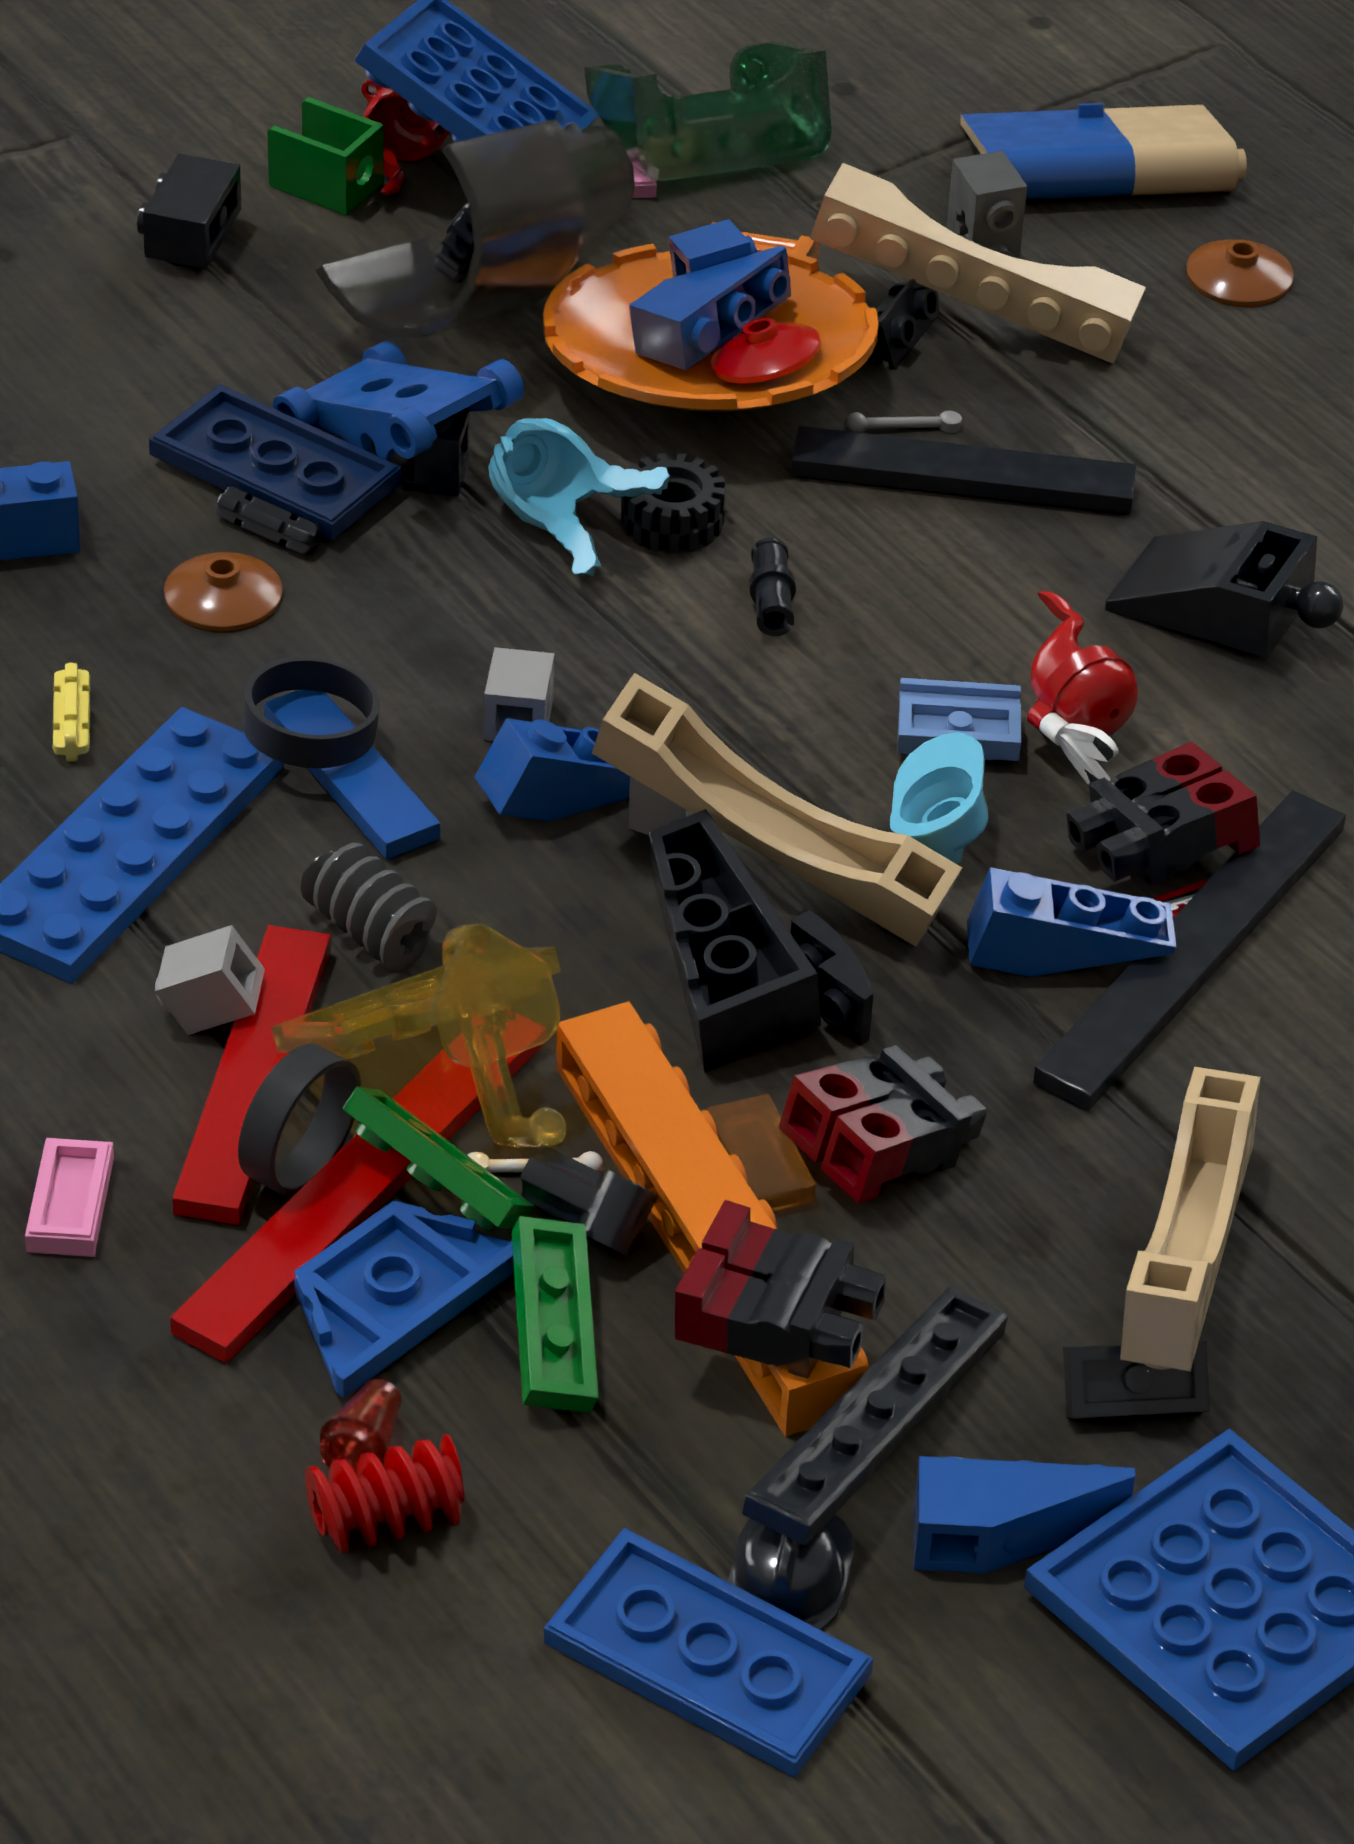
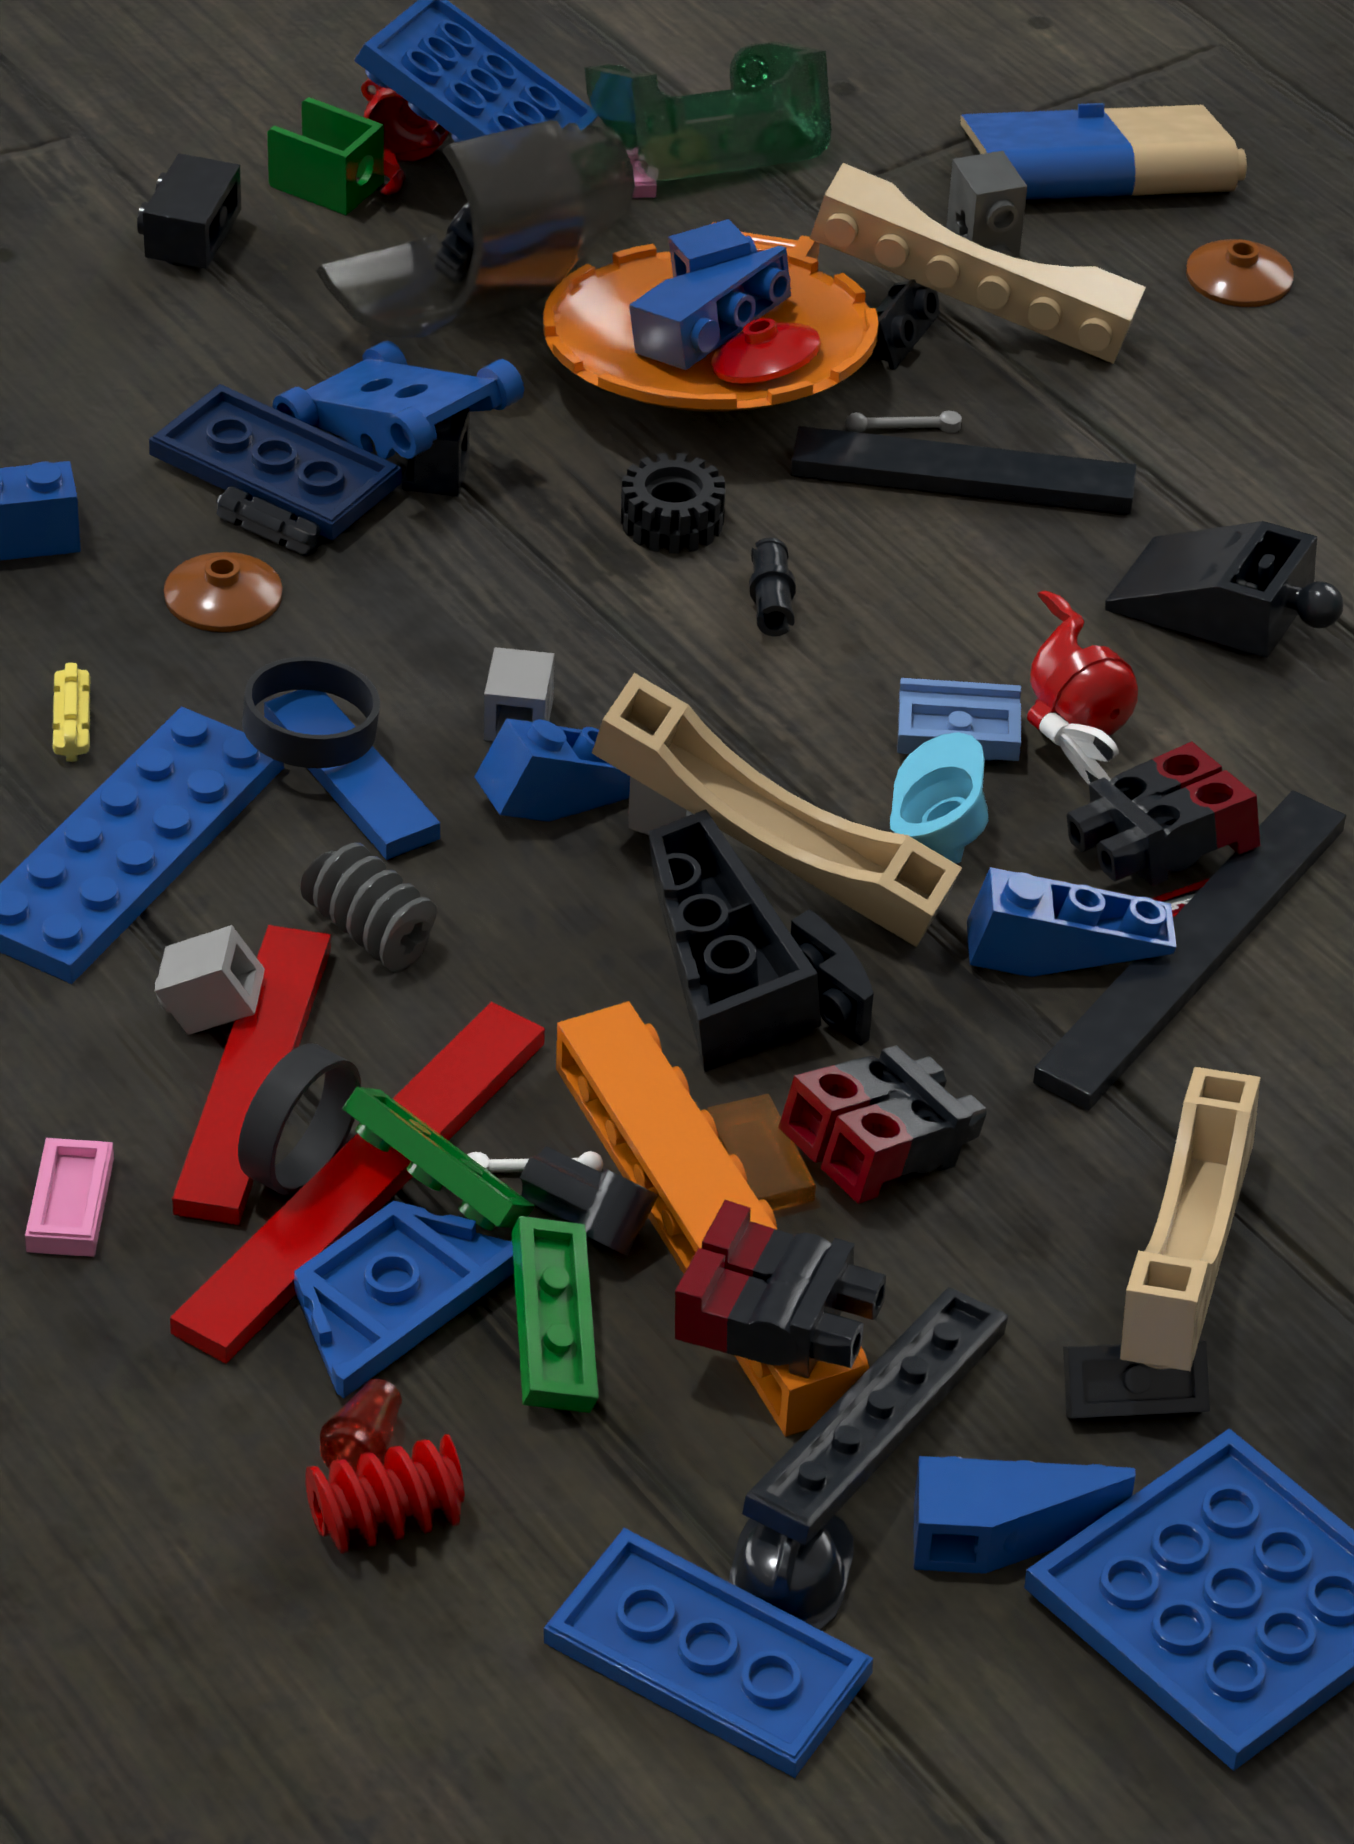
(487, 1007): clear yellow plate -> none
(548, 469): medium azure hair -> none

